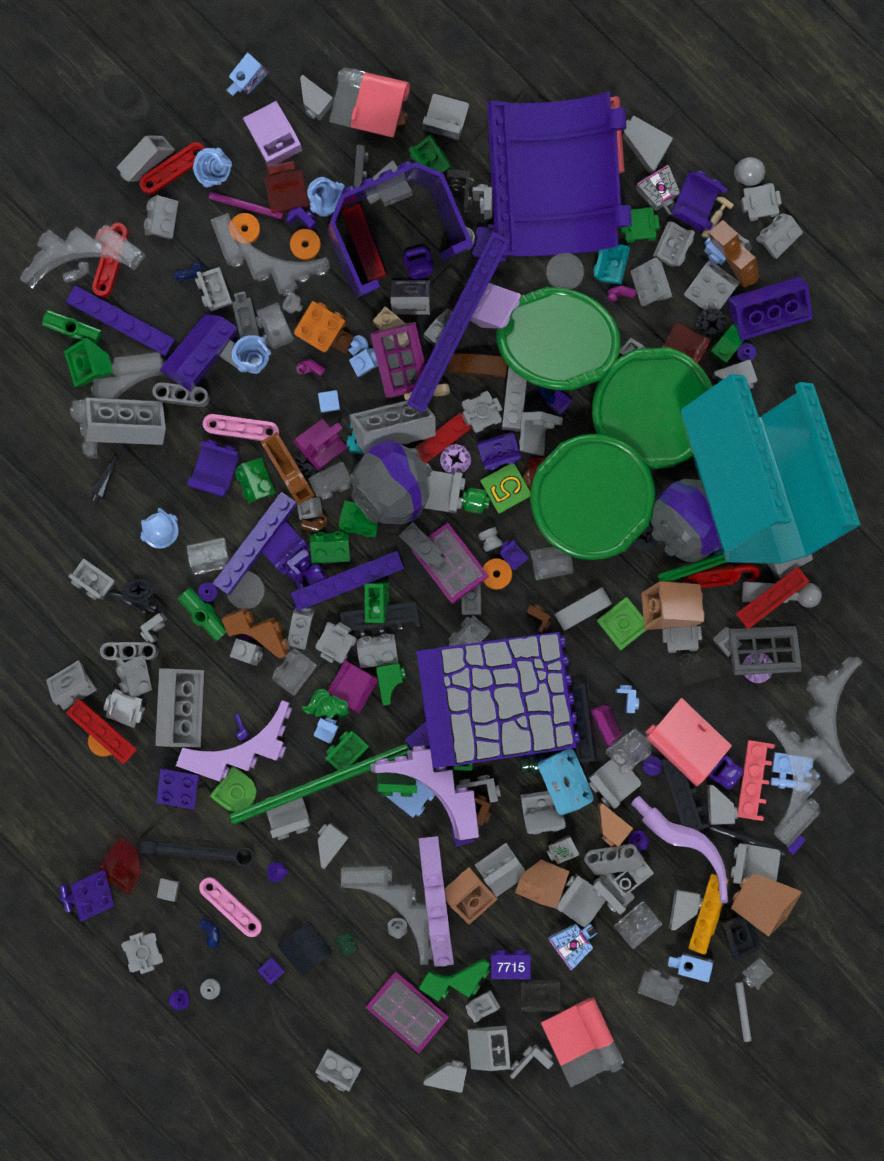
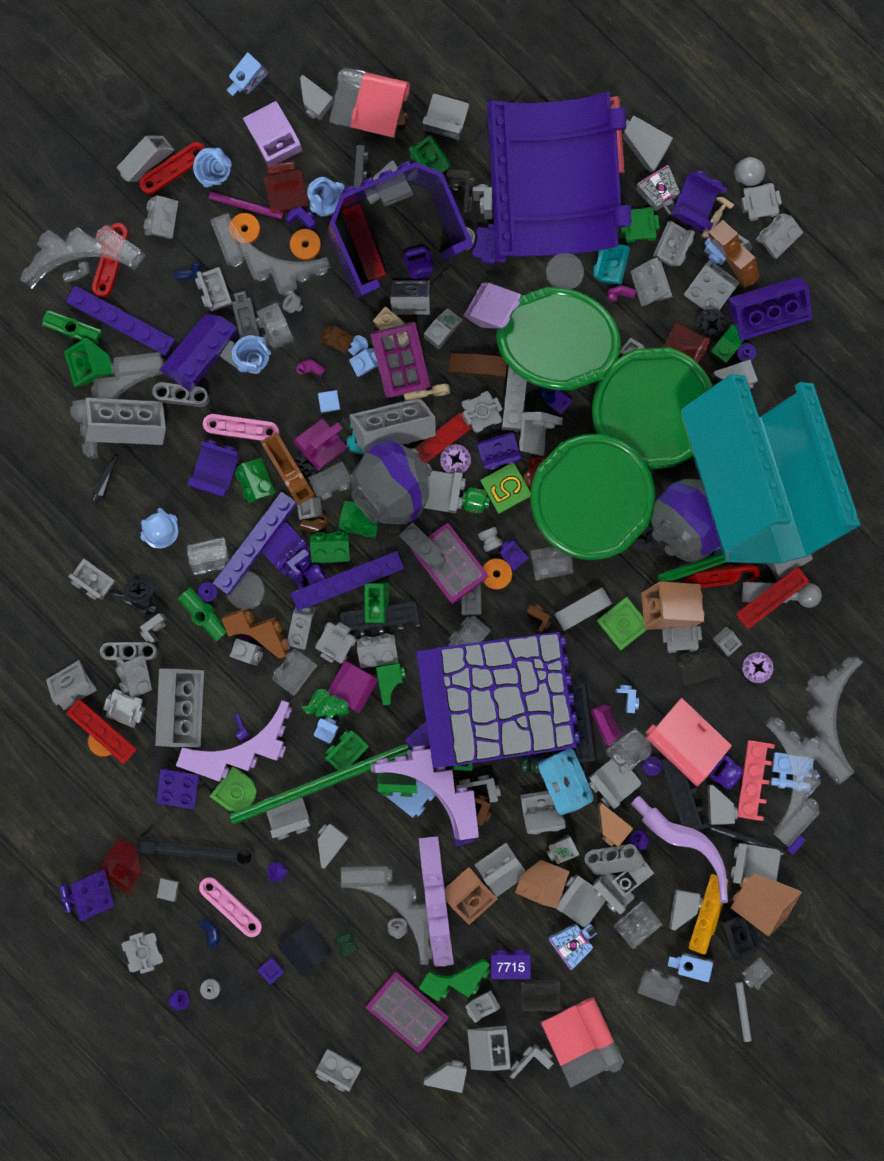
(320, 326): orange bracket -> none
(458, 322): dark purple plate -> none
(764, 668): dark grey piece -> none

